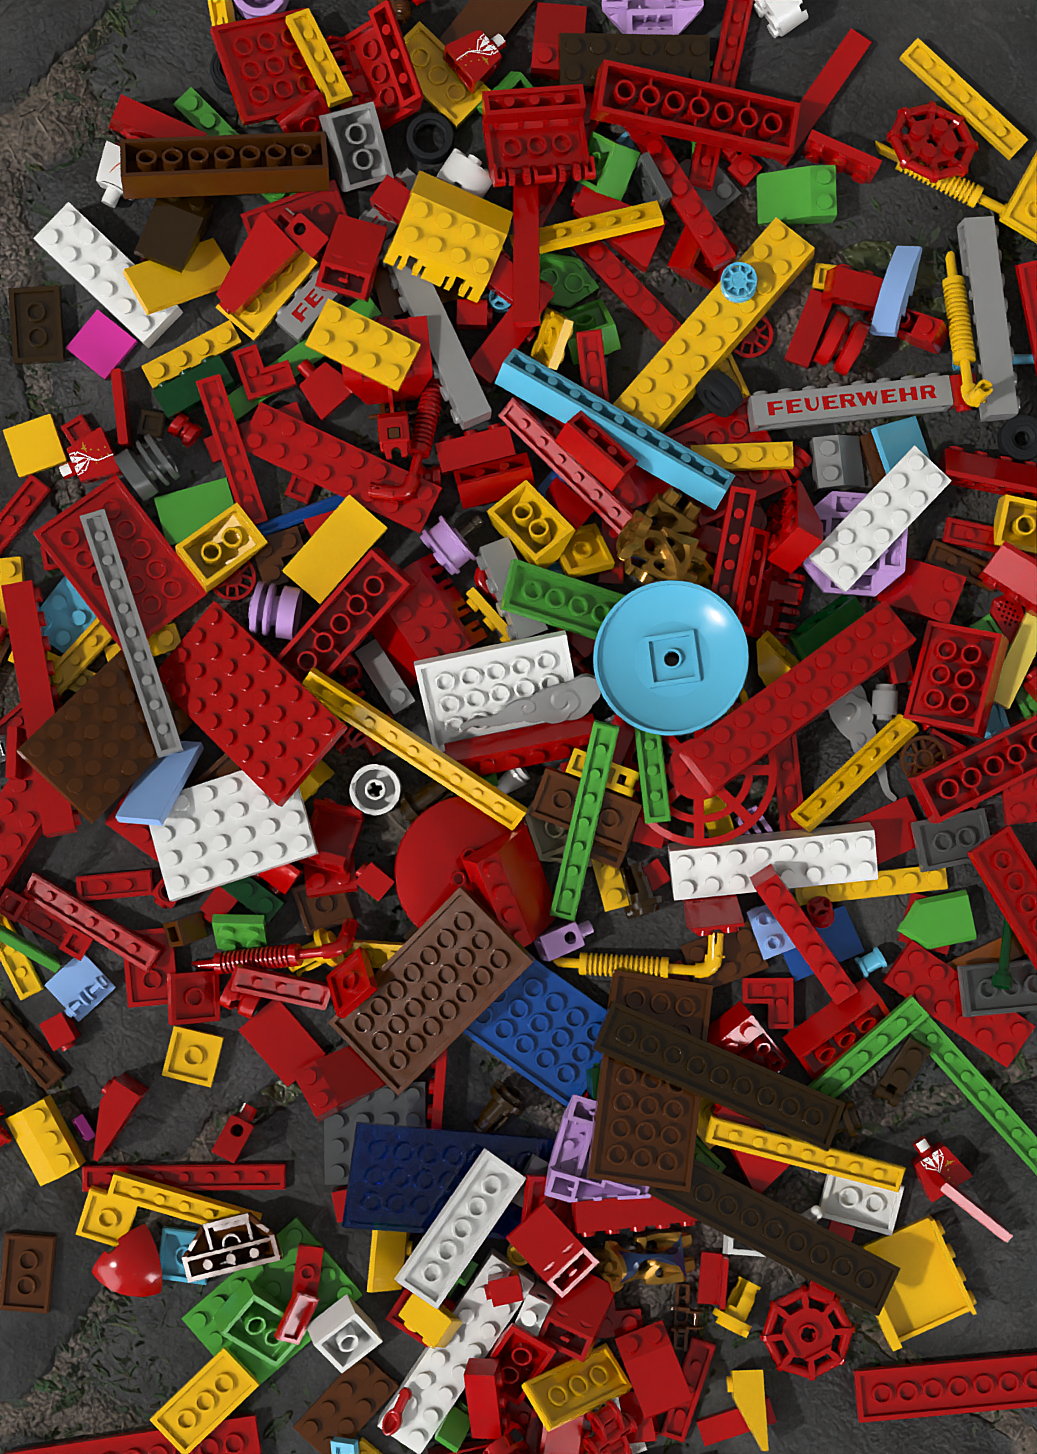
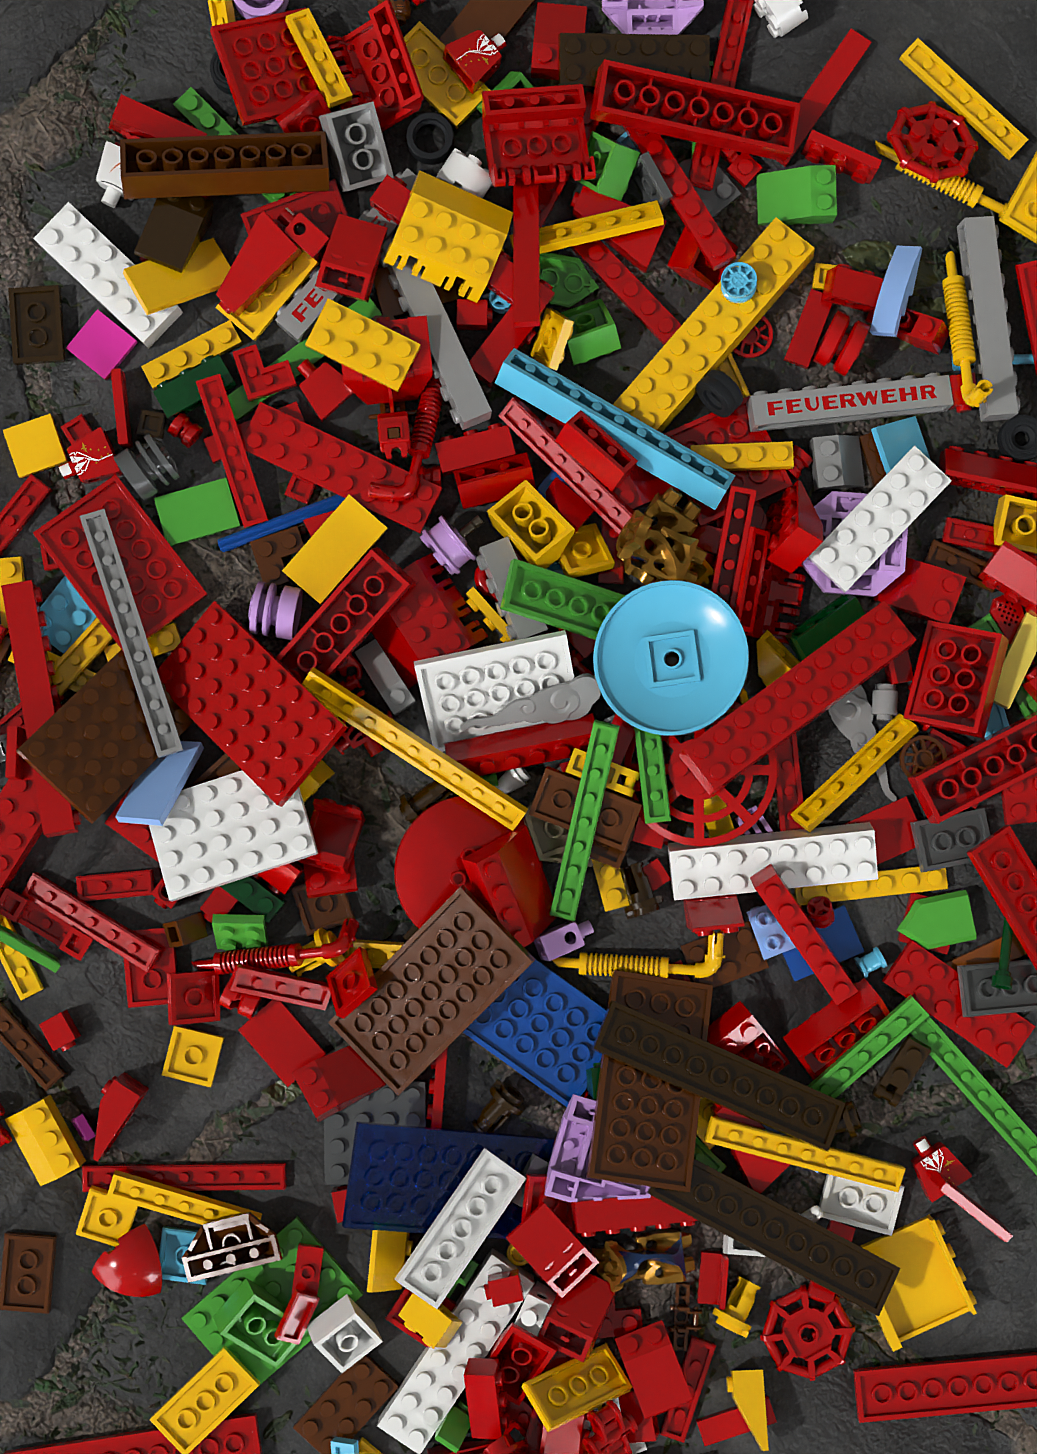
(80, 987): light blue hinge -> none
(220, 547): yellow slope -> none
(230, 1145): red torso -> none
(234, 581): red wheel -> none
(362, 783): white brick -> none
(374, 879): red brick -> none
(393, 1418): red piece -> none
(592, 362): red tile -> none
(776, 993): red plate -> none

